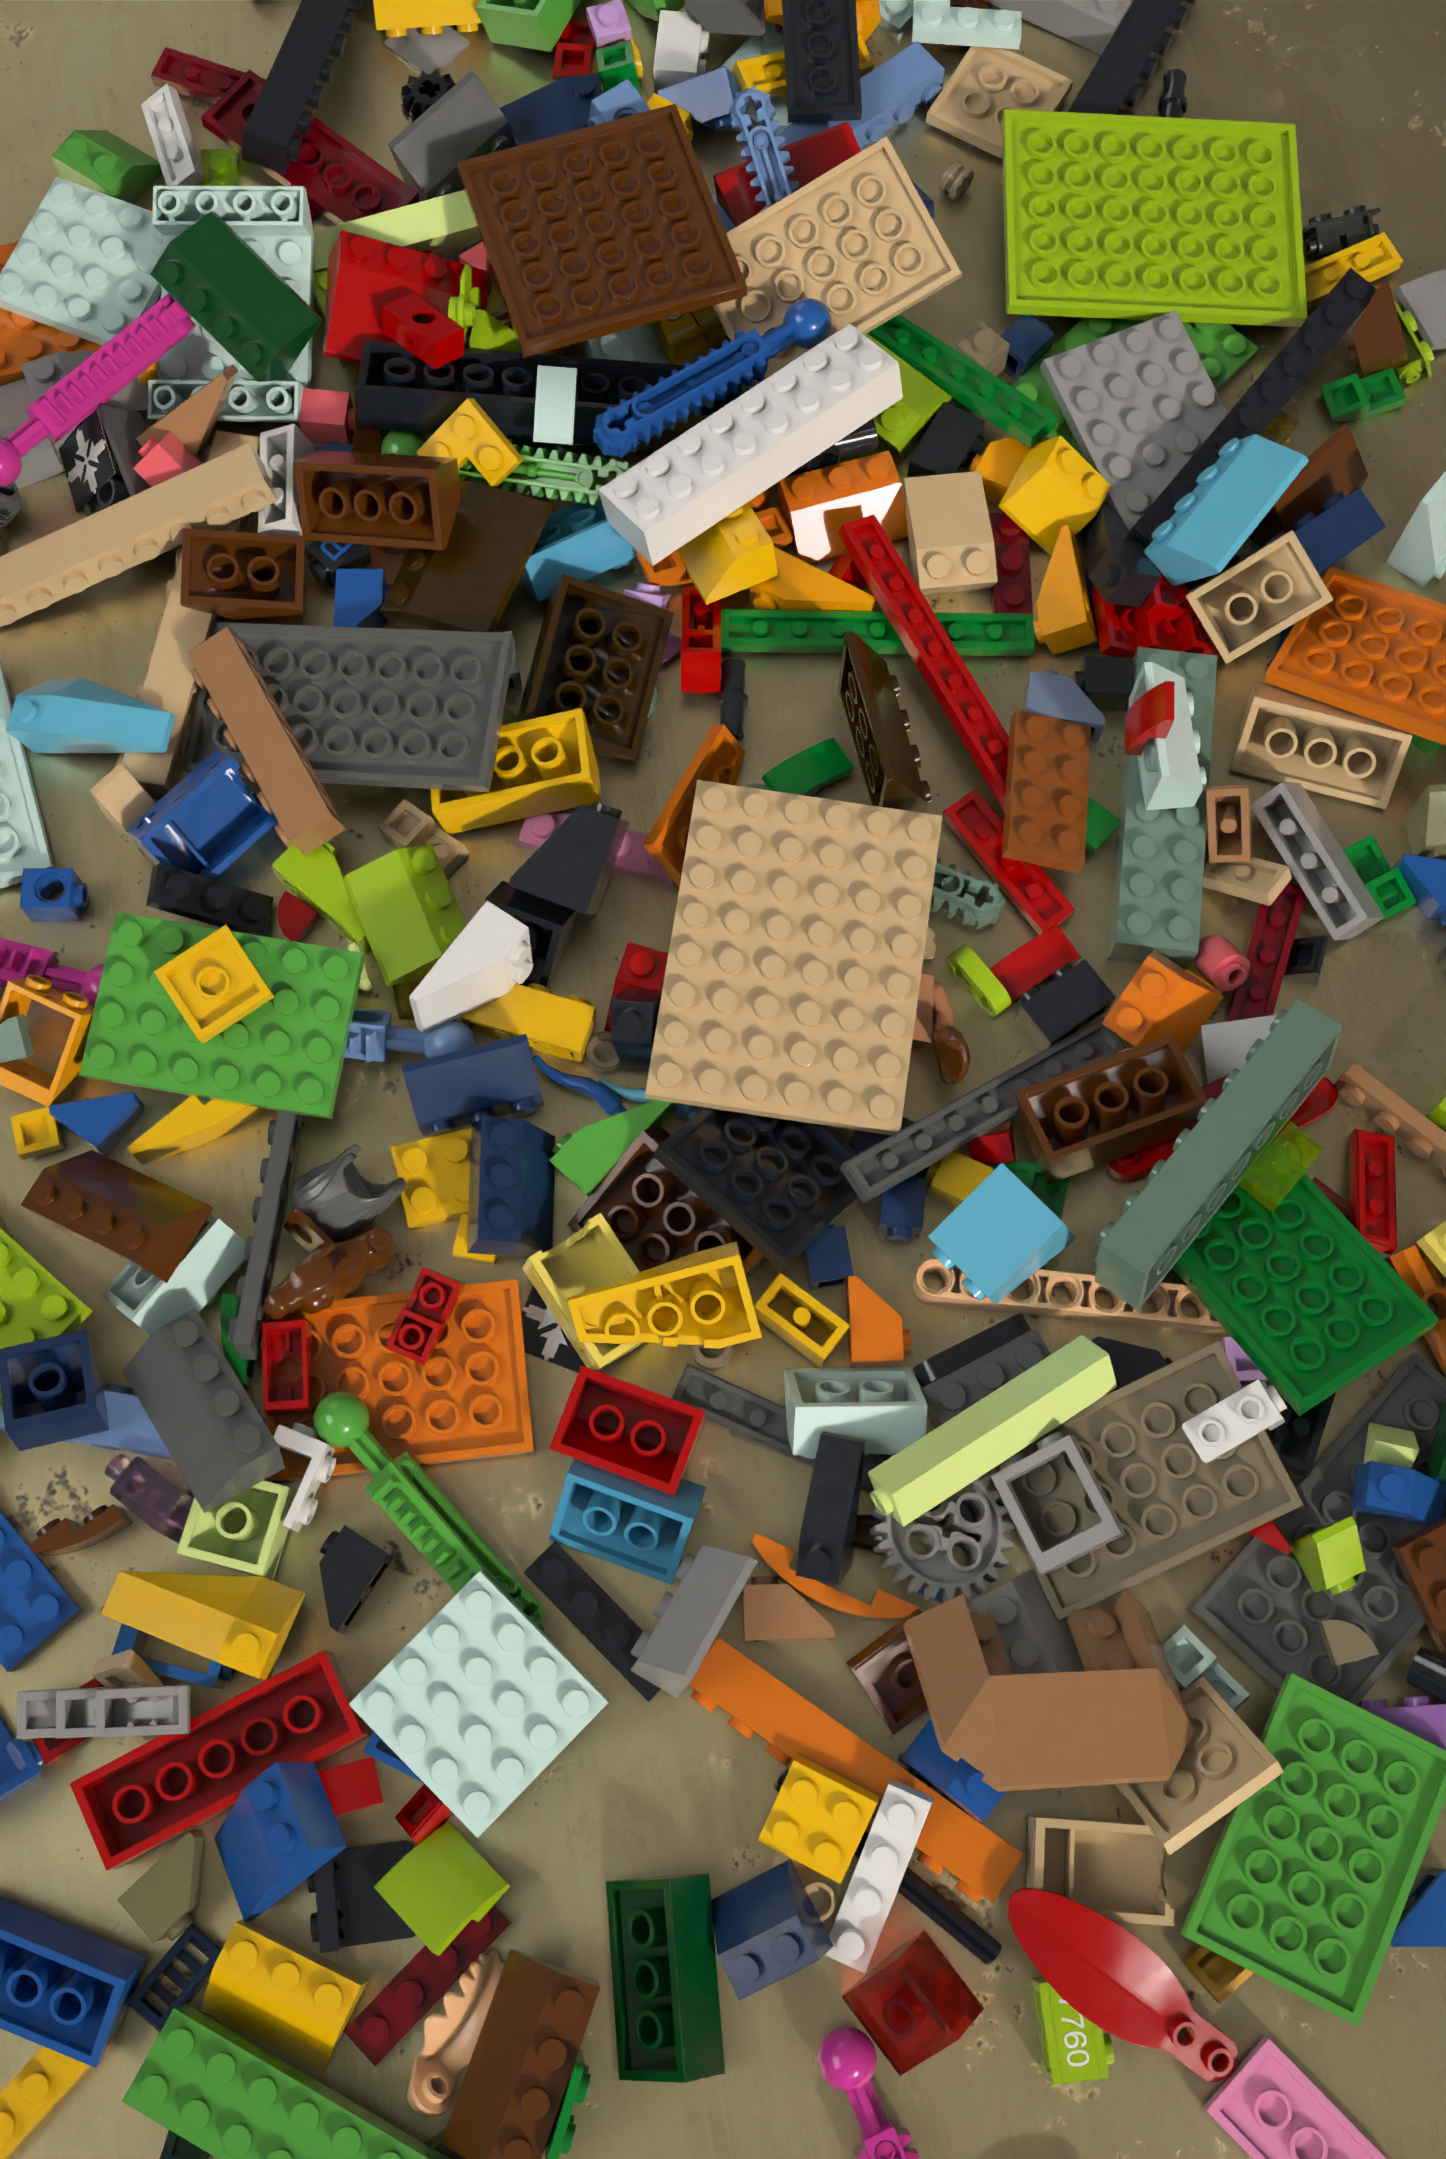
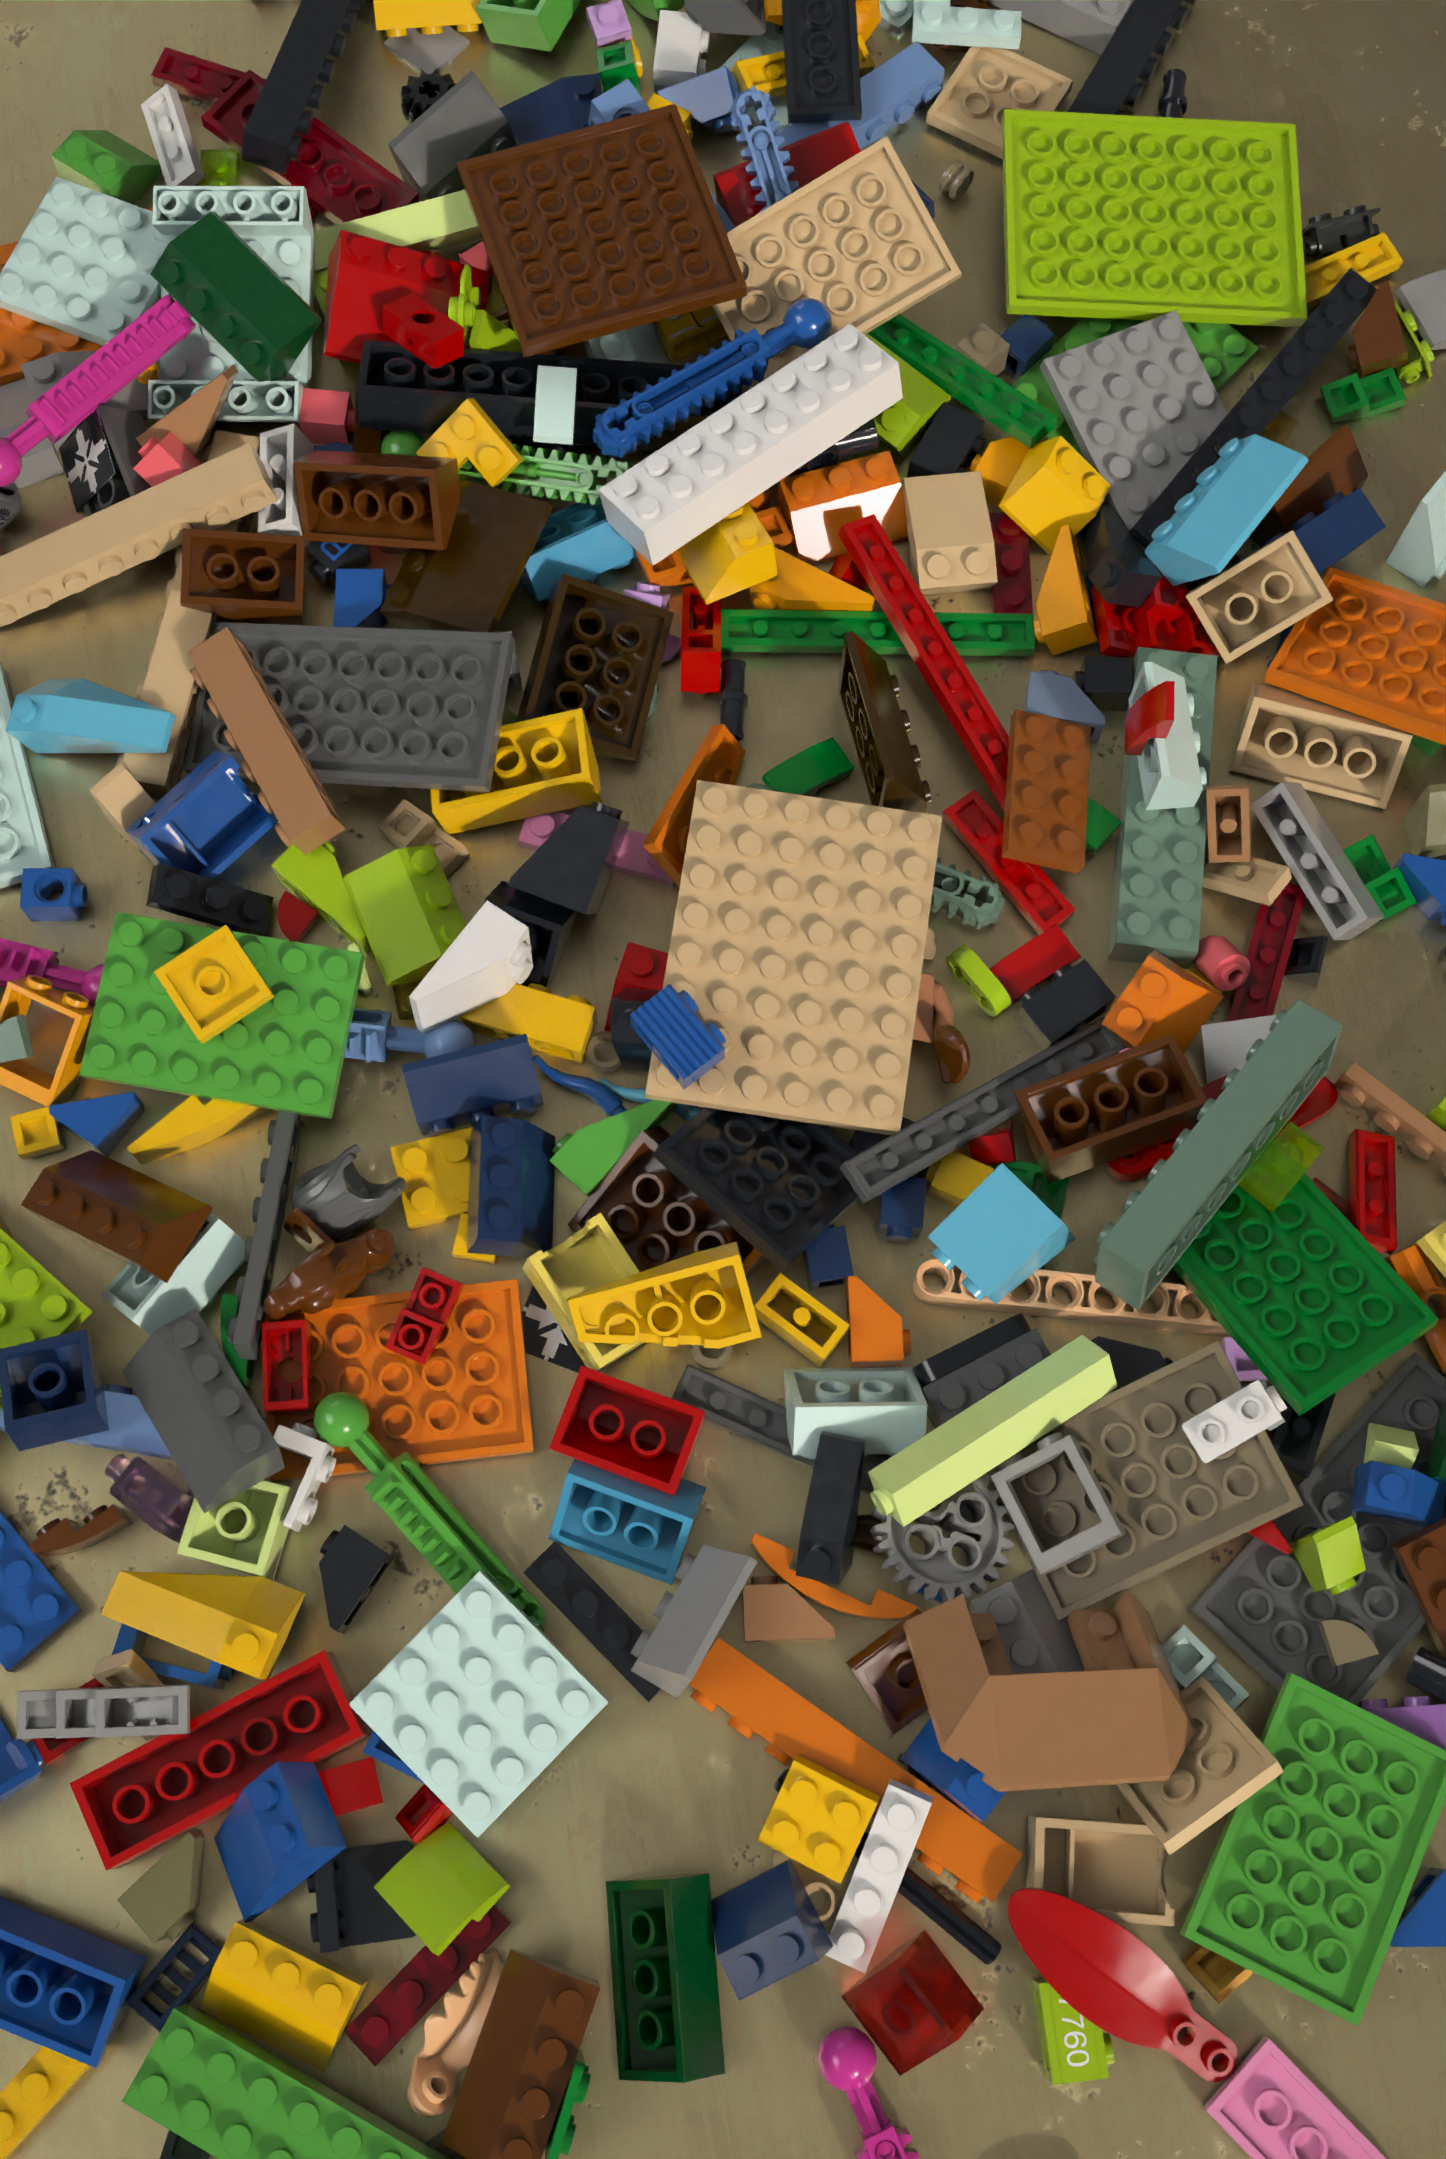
(574, 50): red slope -> none
(678, 1035): none -> blue brick

